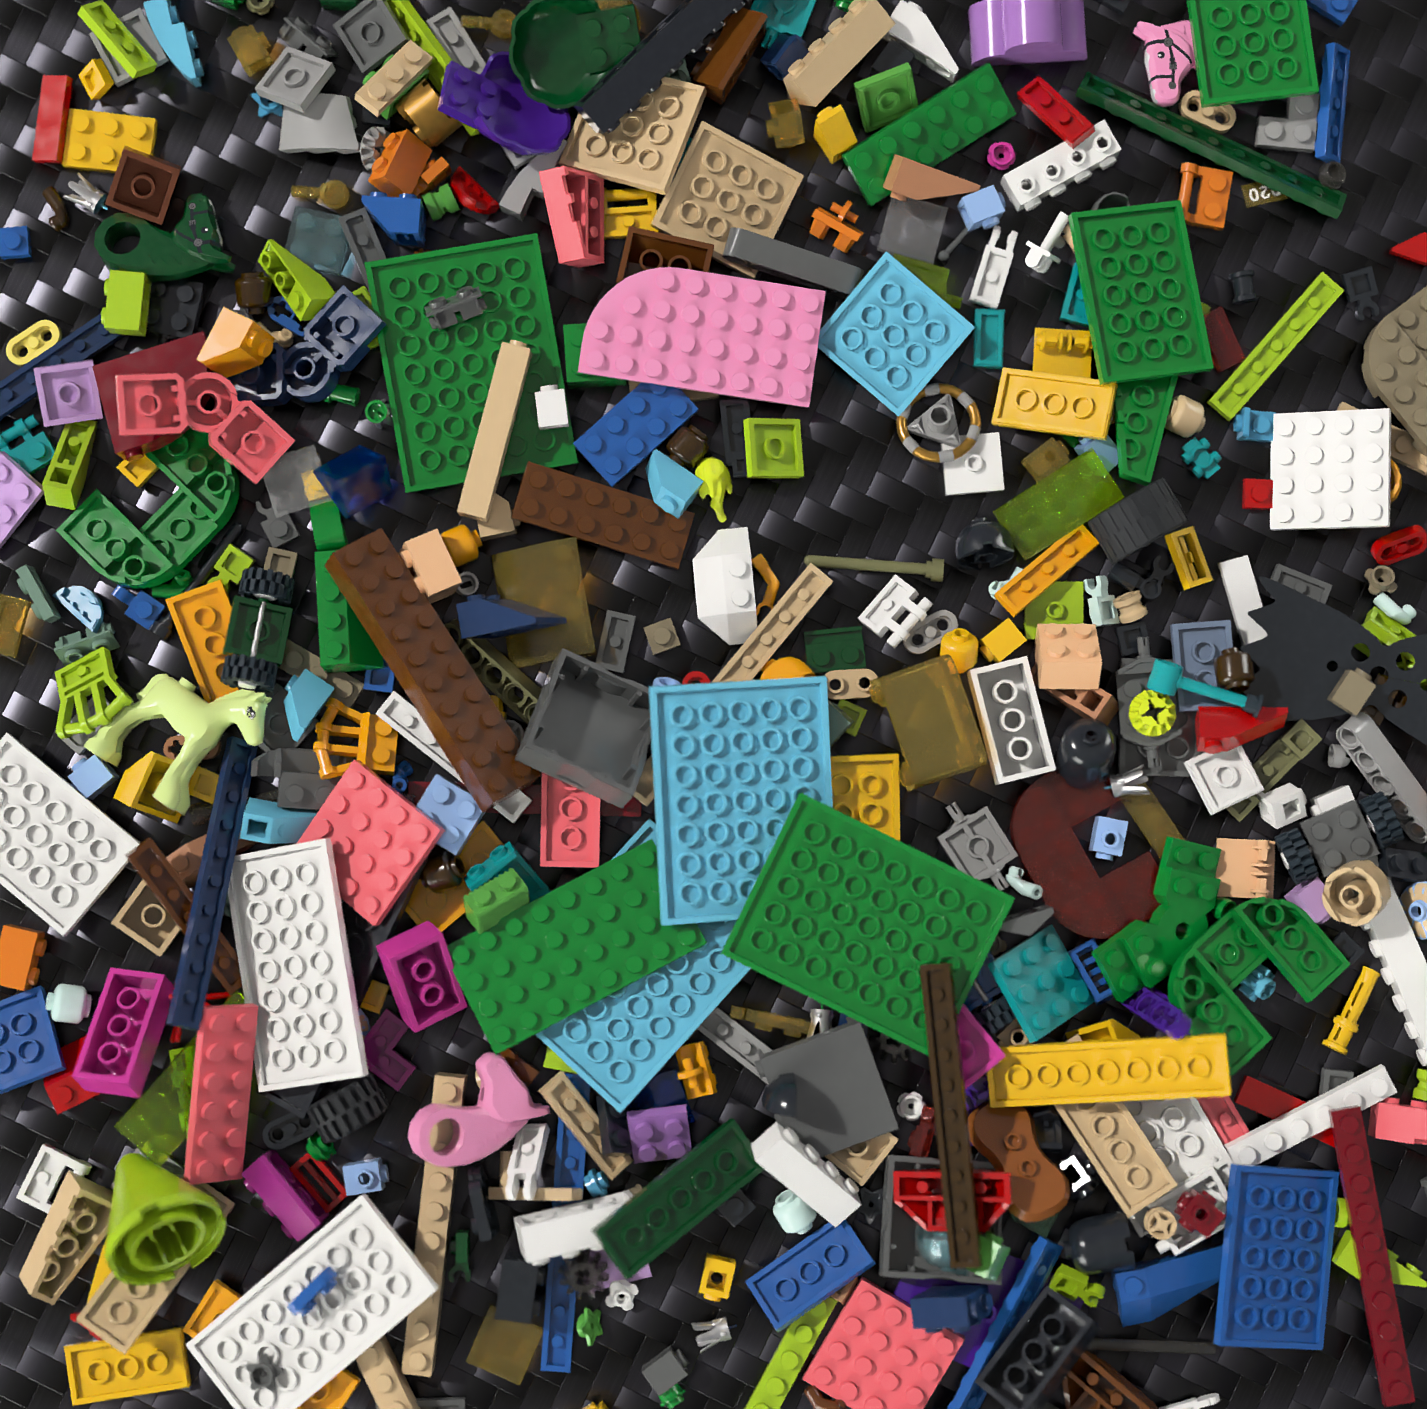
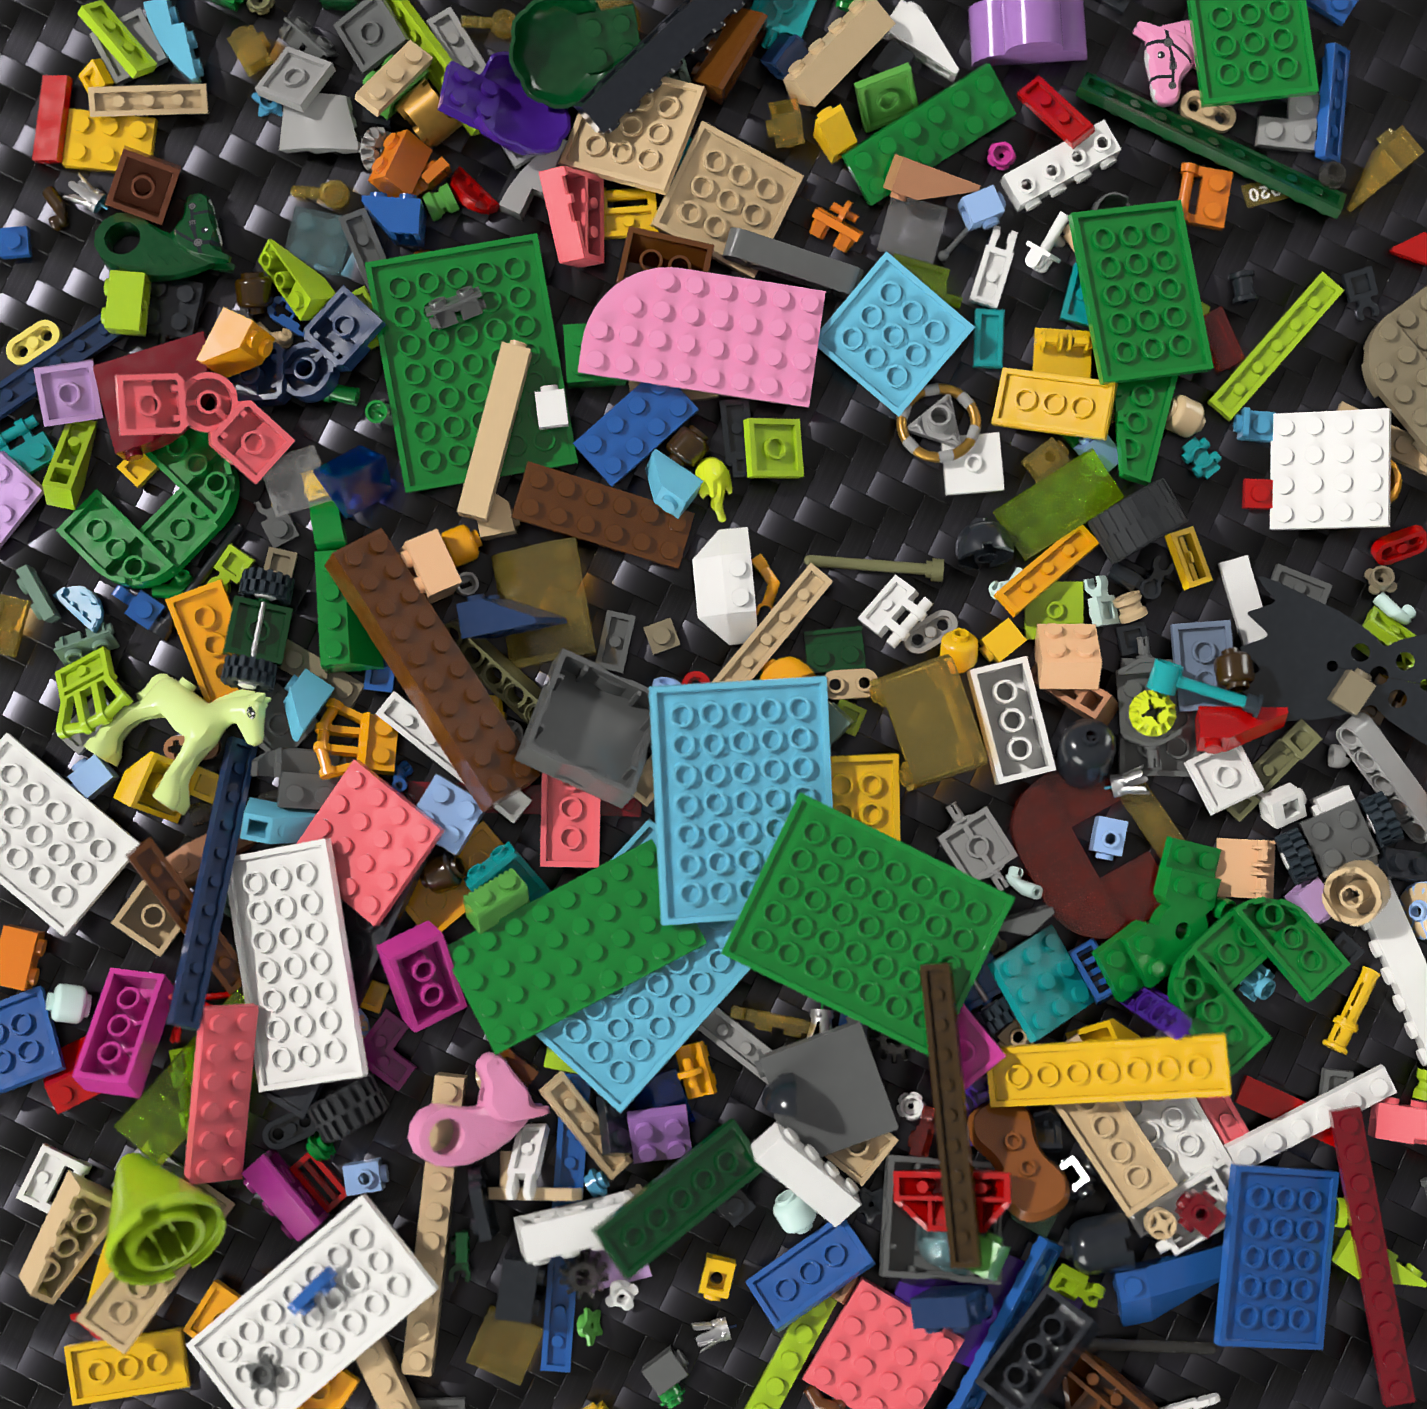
(147, 100): none -> tan plate
(1387, 160): none -> clear yellow slope

